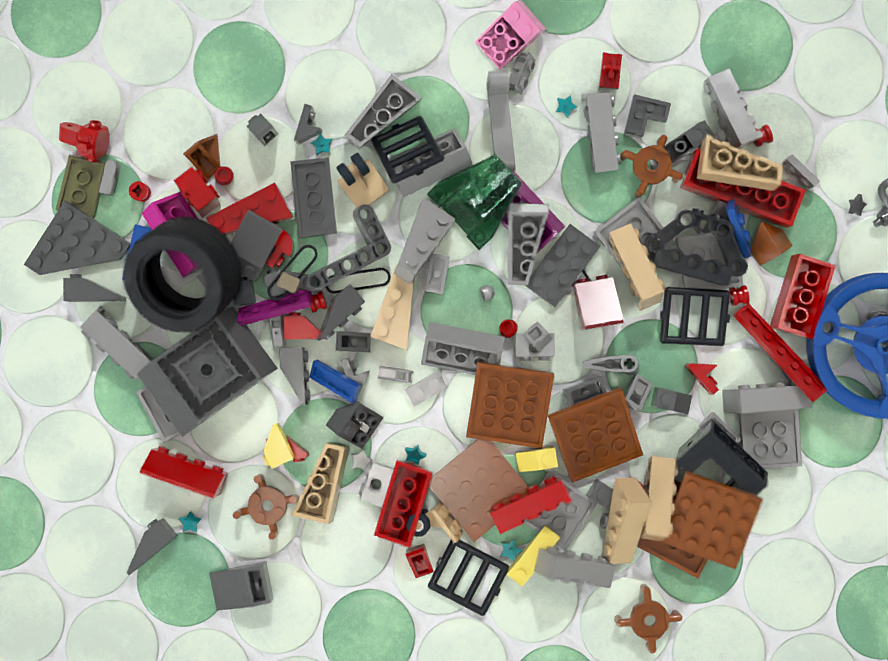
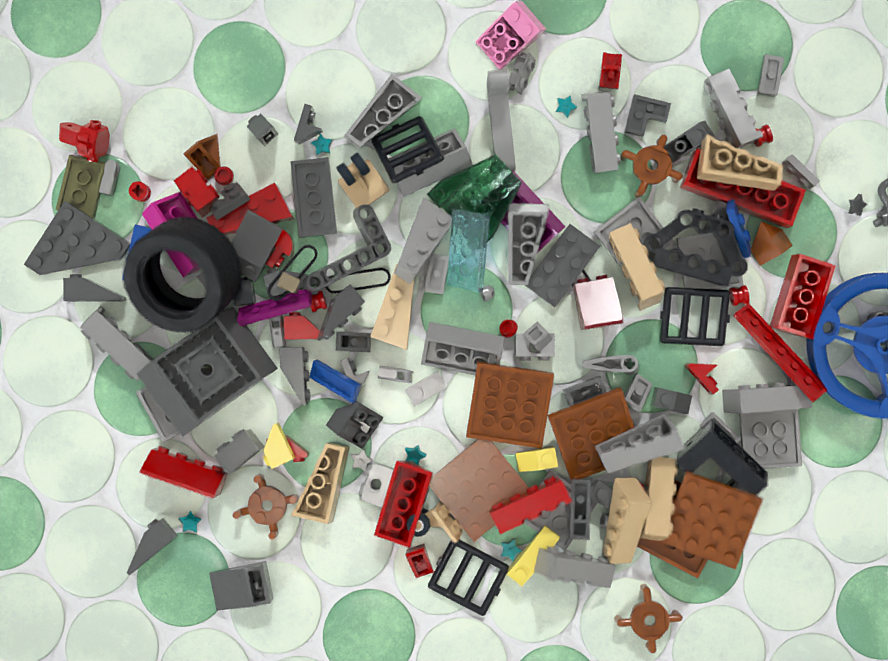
(233, 198): none -> dark grey plate
(239, 451): none -> brick
(467, 250): none -> clear light blue plate
(580, 509): none -> dark grey slope
(640, 444): none -> light grey wedge
(770, 75): none -> light grey plate

